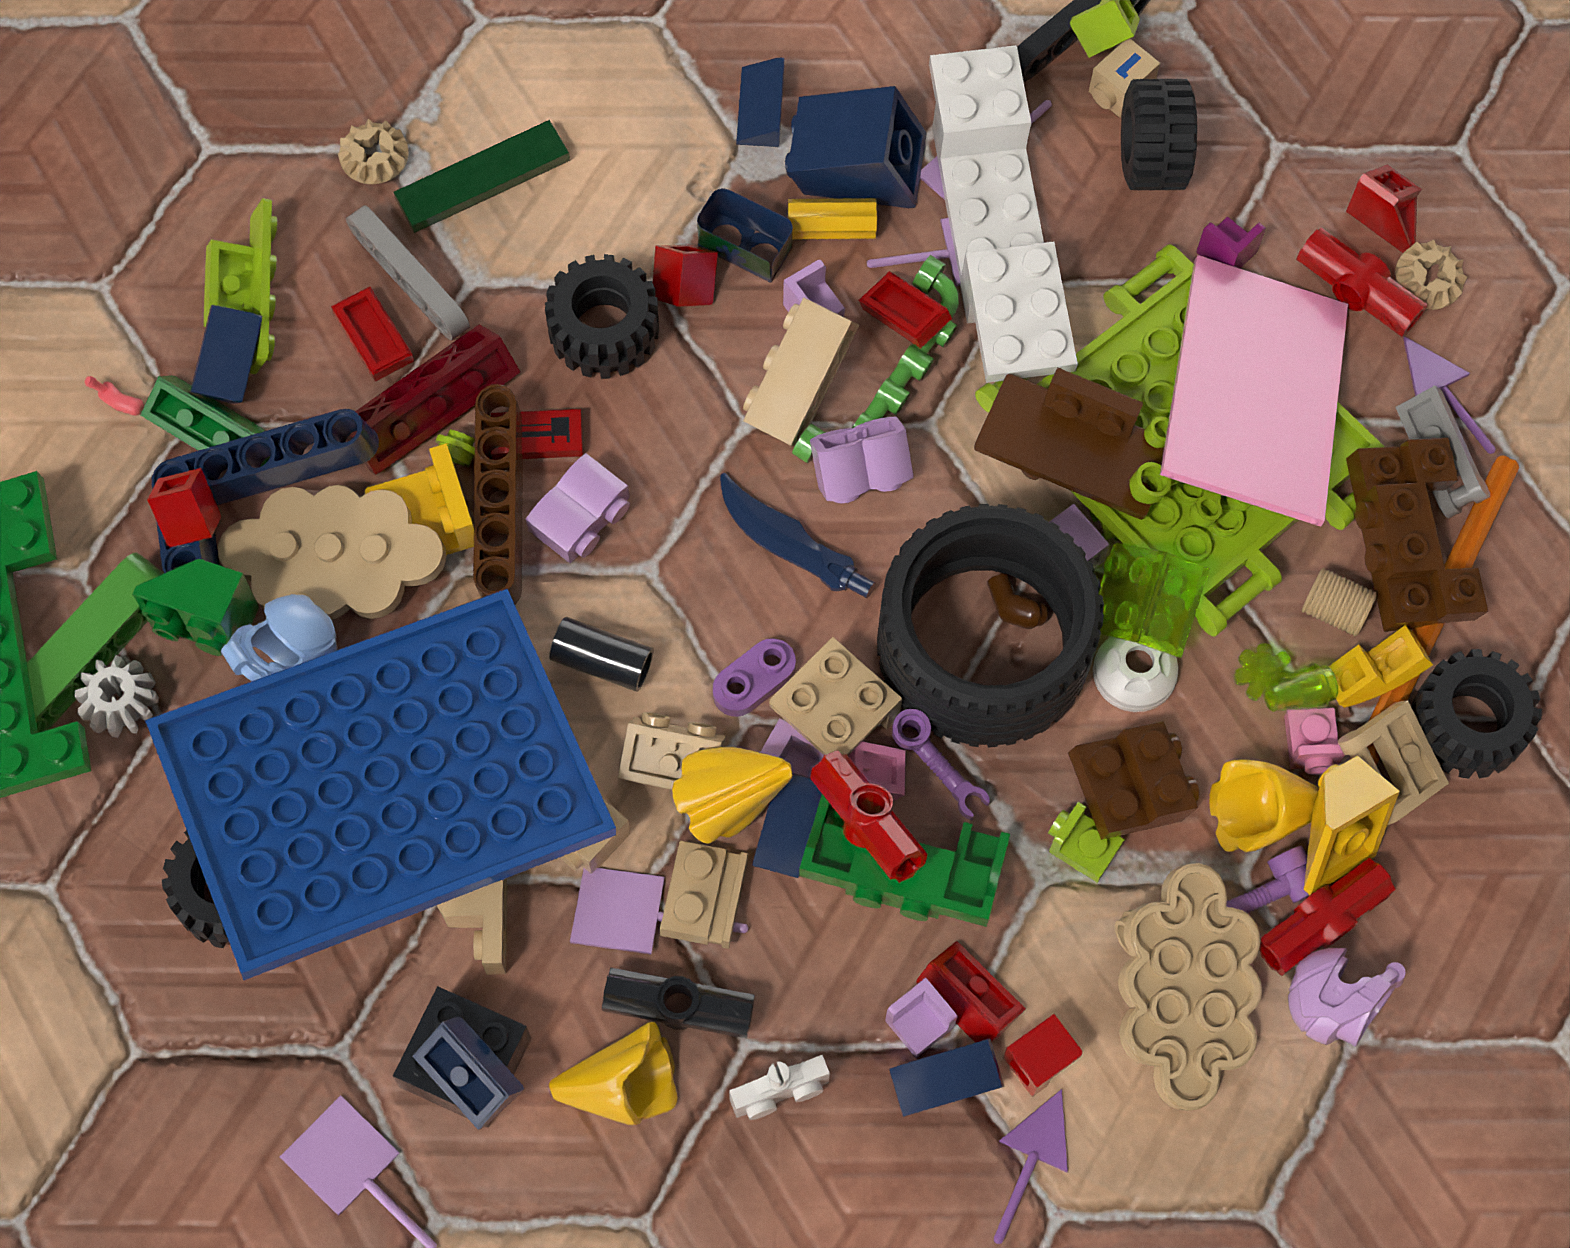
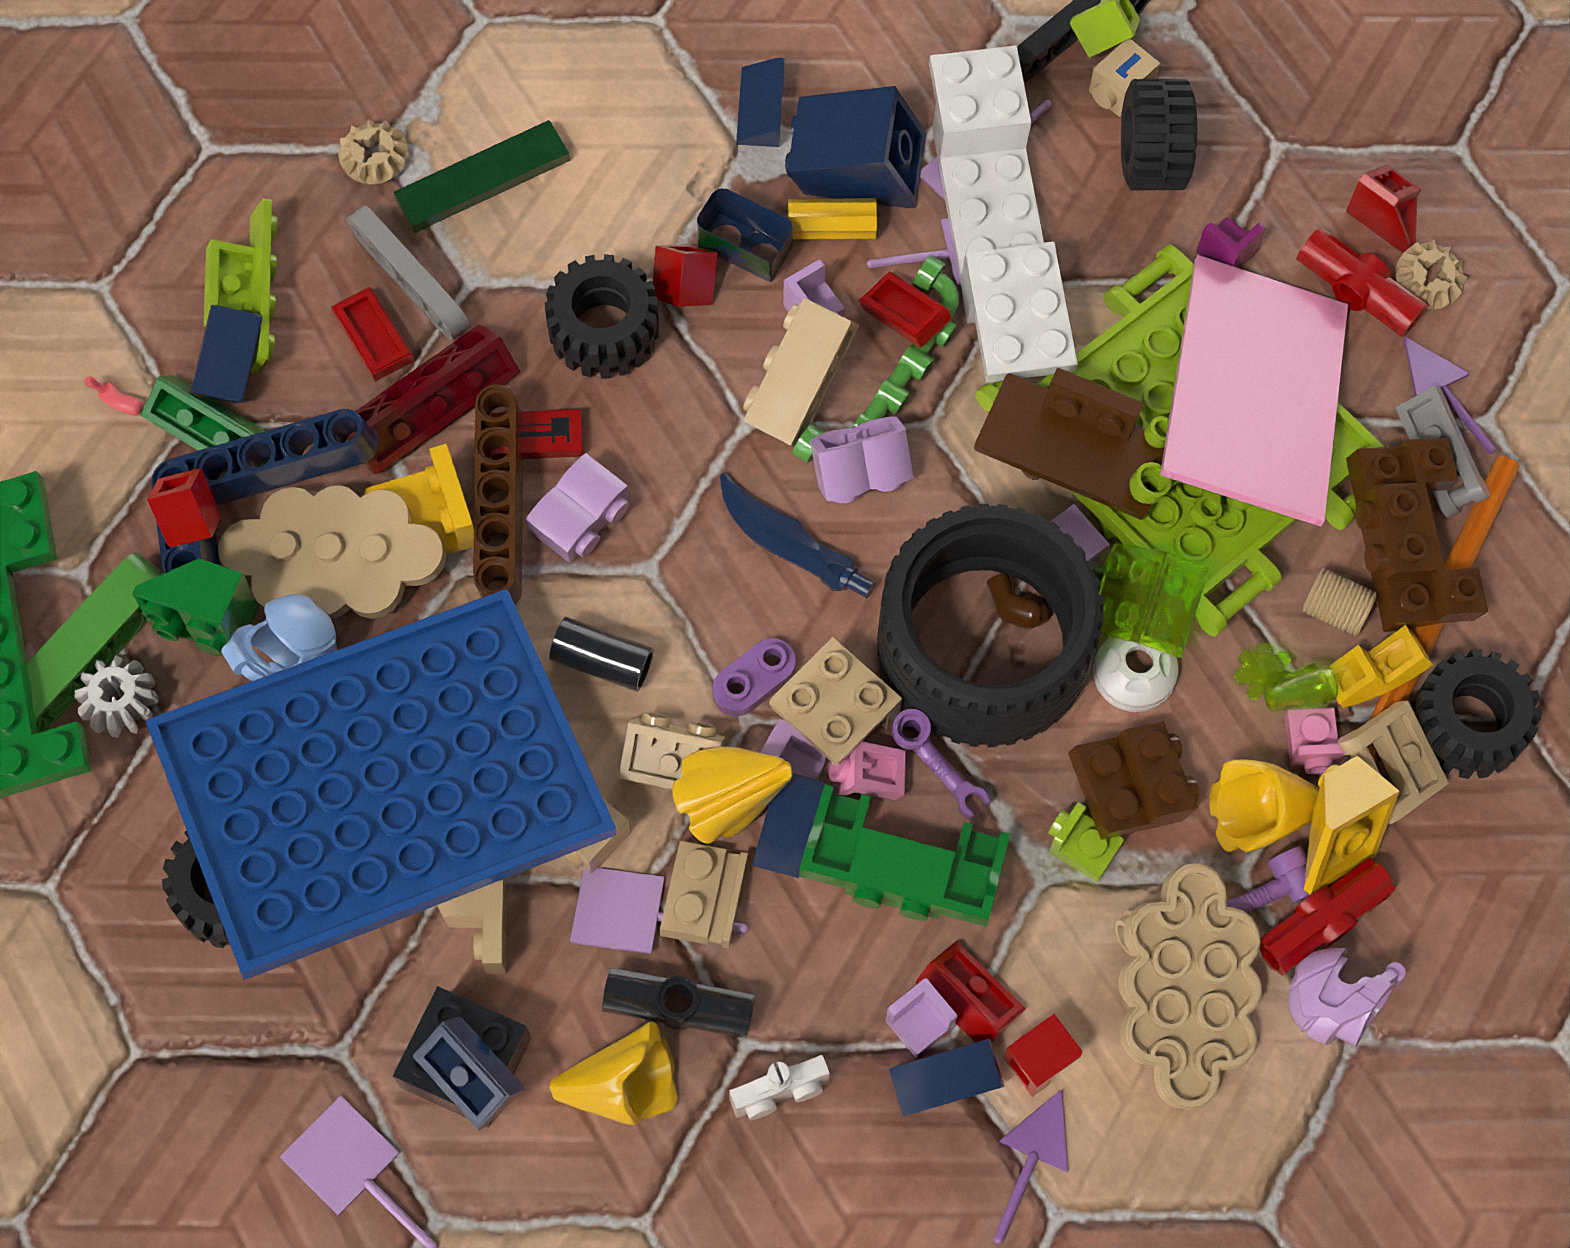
(459, 446): lime plate -> none
(868, 816): red piece -> none

